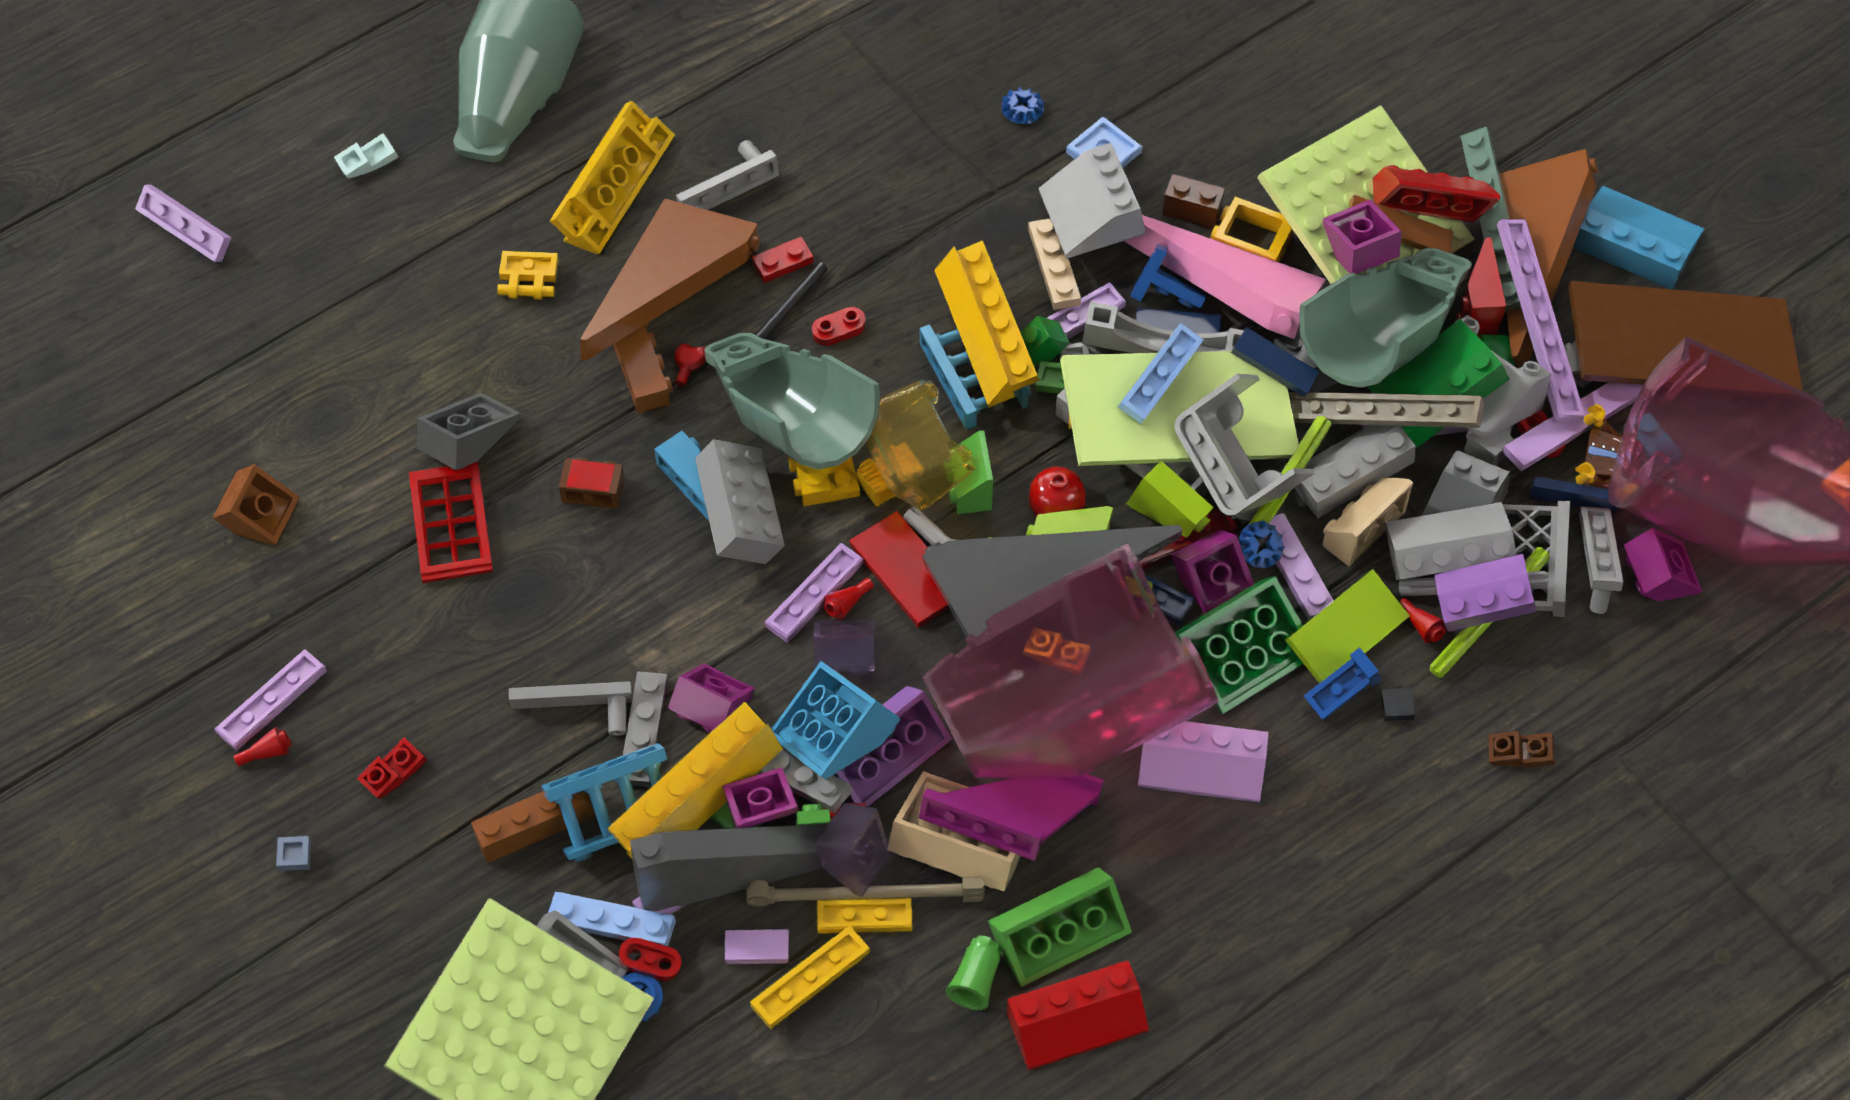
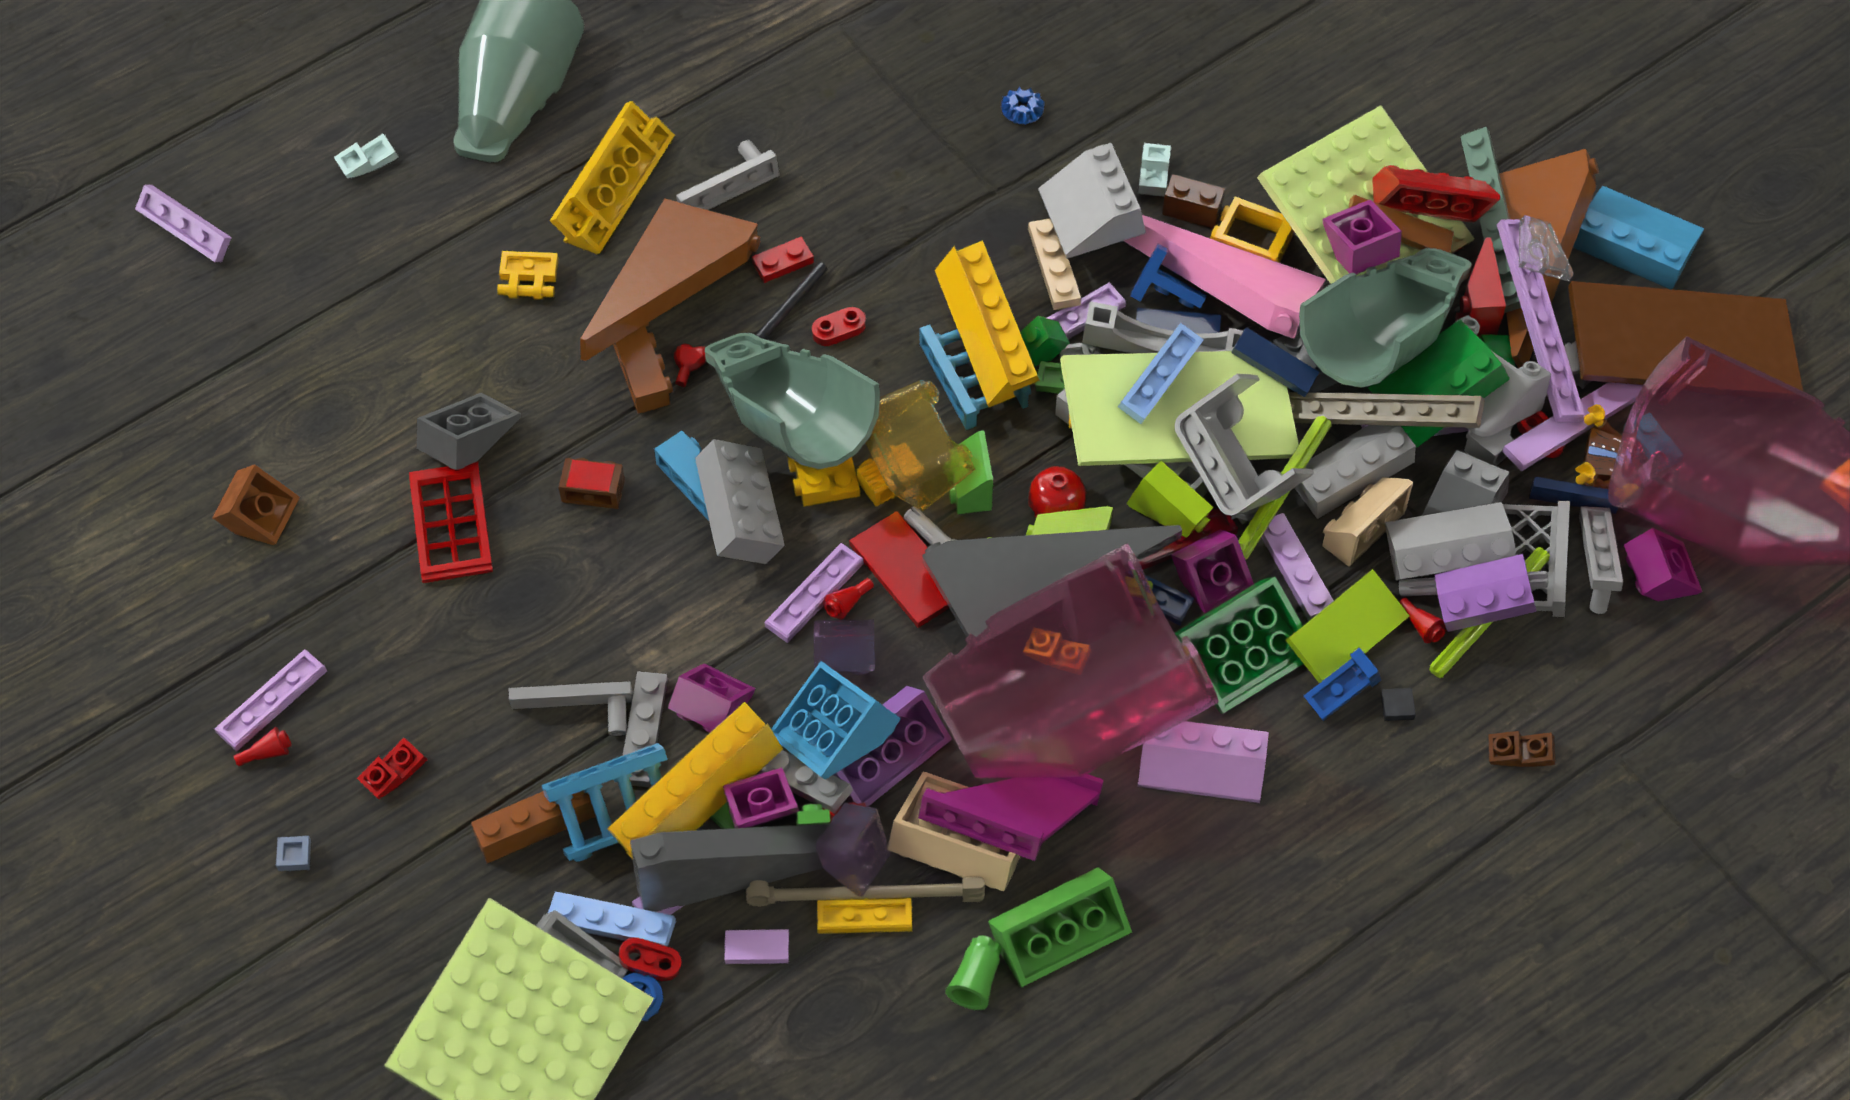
(810, 977): yellow plate -> none
(1077, 1015): red slope -> none
(1103, 133): light blue tile -> none
(1154, 169): none -> light aqua slope
(1249, 544): blue gear -> none
(1541, 249): none -> clear wing

